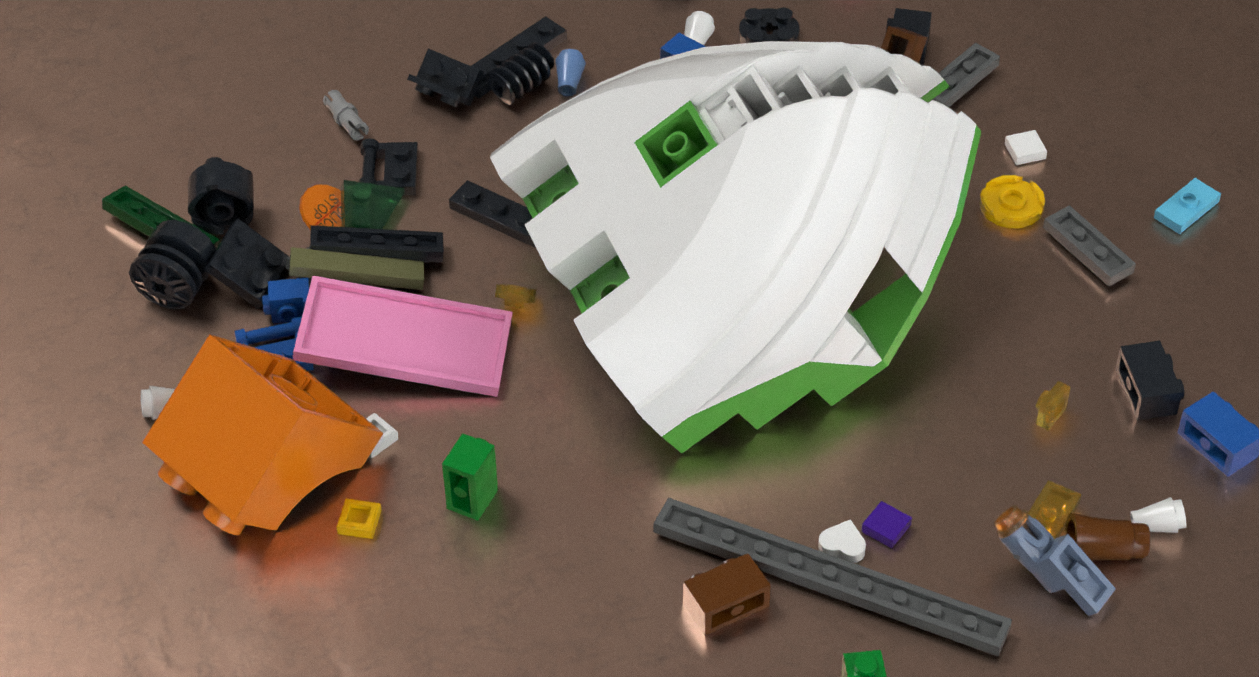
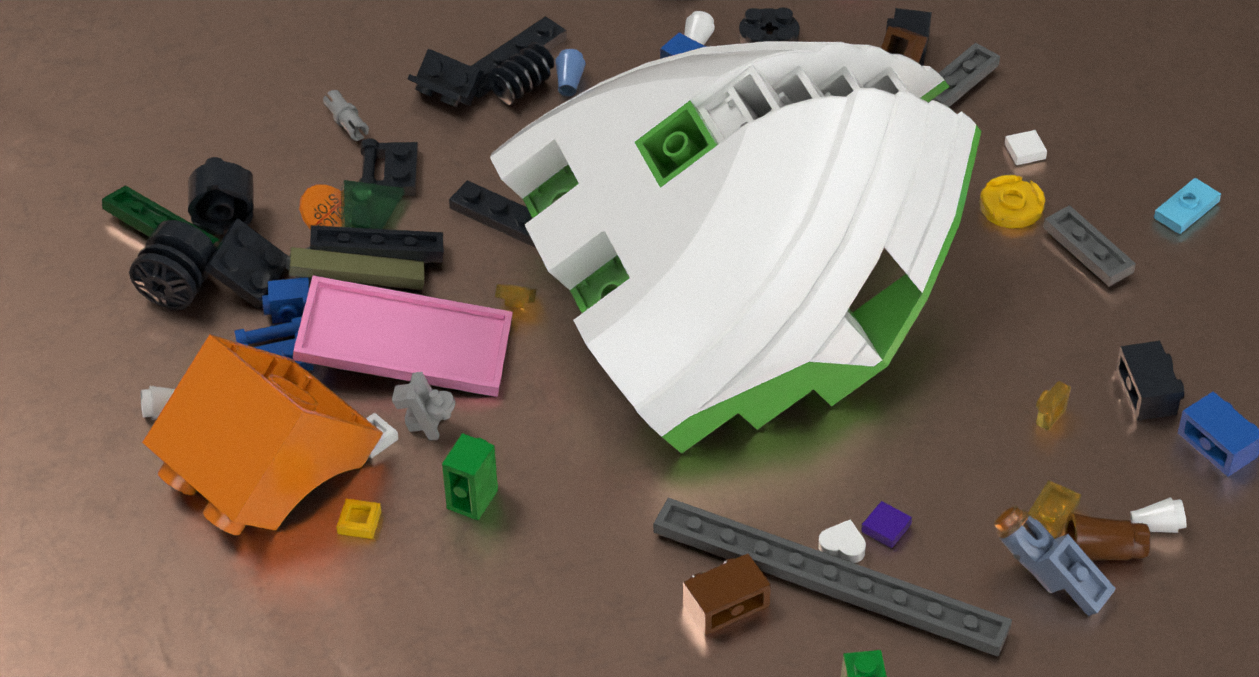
(424, 405): none -> light grey hips

